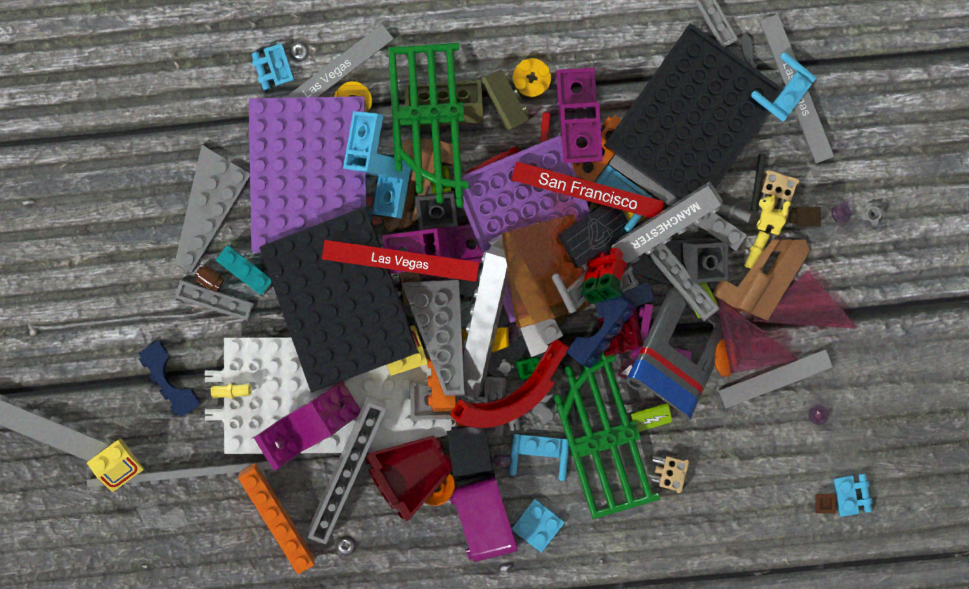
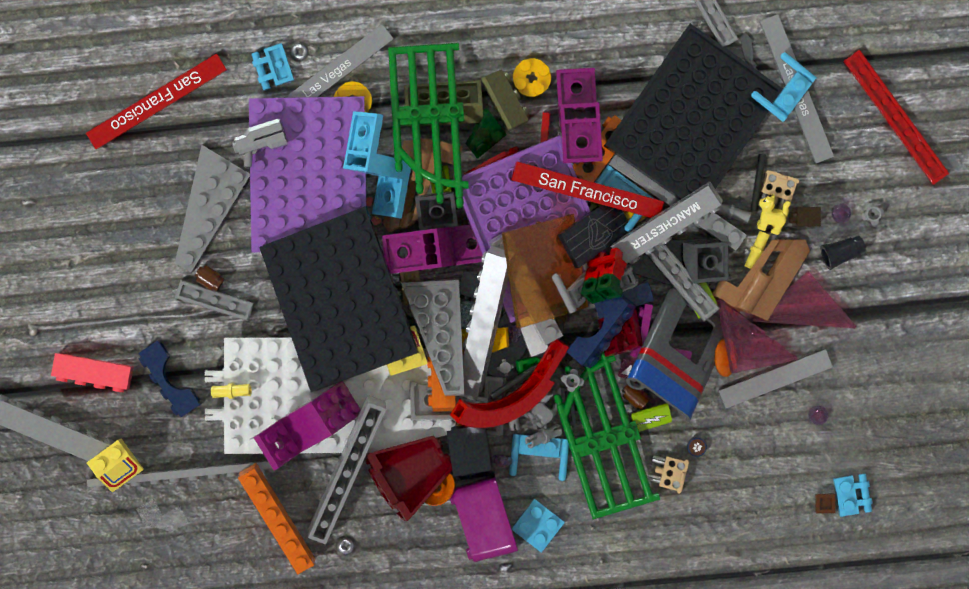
(92, 371): none -> coral brick
(156, 101): none -> red tile
(244, 270): teal brick -> none
(249, 143): none -> light grey piece
(400, 260): red tile -> none
(485, 135): none -> dark green wing
(512, 383): none -> pearl dark grey bar
(543, 436): none -> light grey pin
(577, 380): none -> light grey plate
(635, 397): none -> reddish brown brick
(696, 447): none -> tile
(842, 251): none -> black plant
(896, 117): none -> red tile

